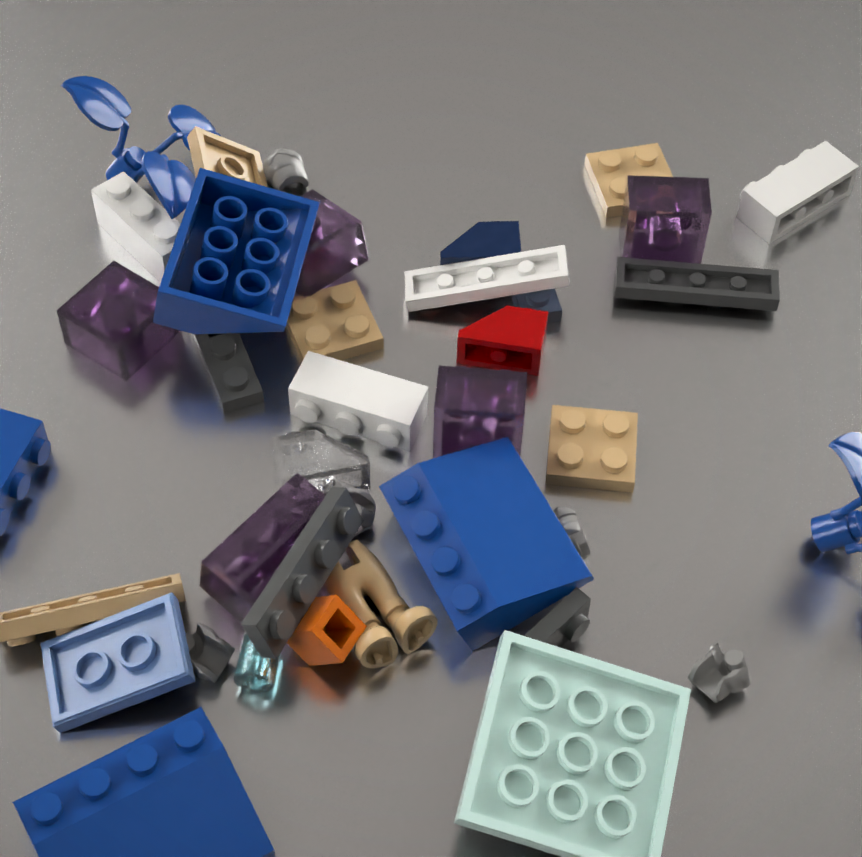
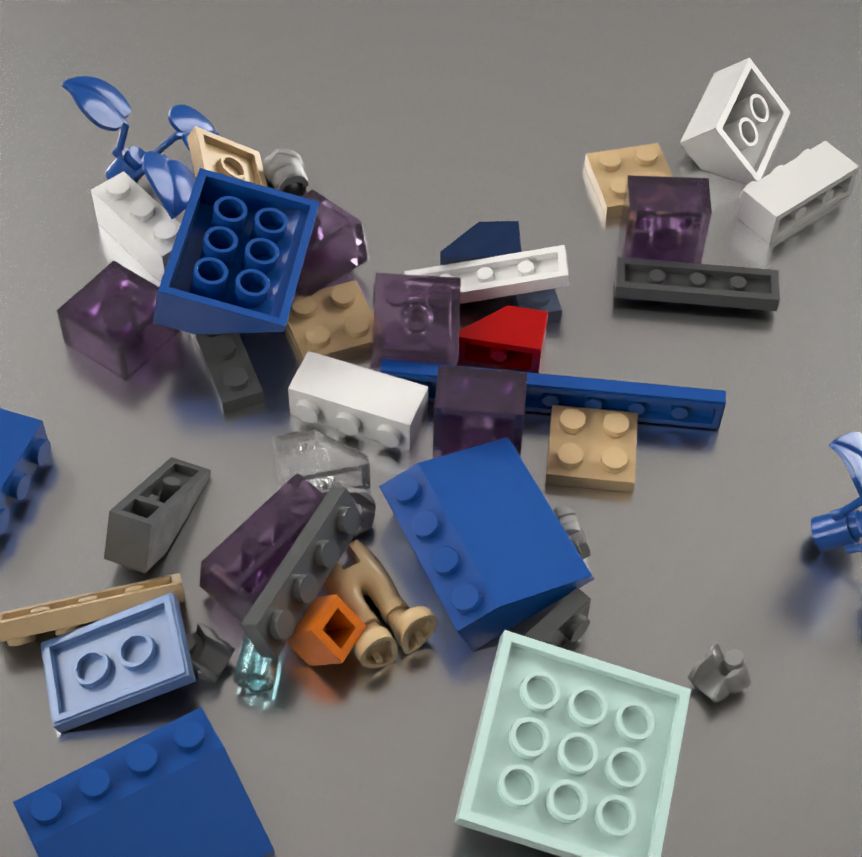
(152, 514): none -> dark grey slope
(415, 319): none -> clear purple brick
(651, 401): none -> blue tile
(736, 124): none -> white slope

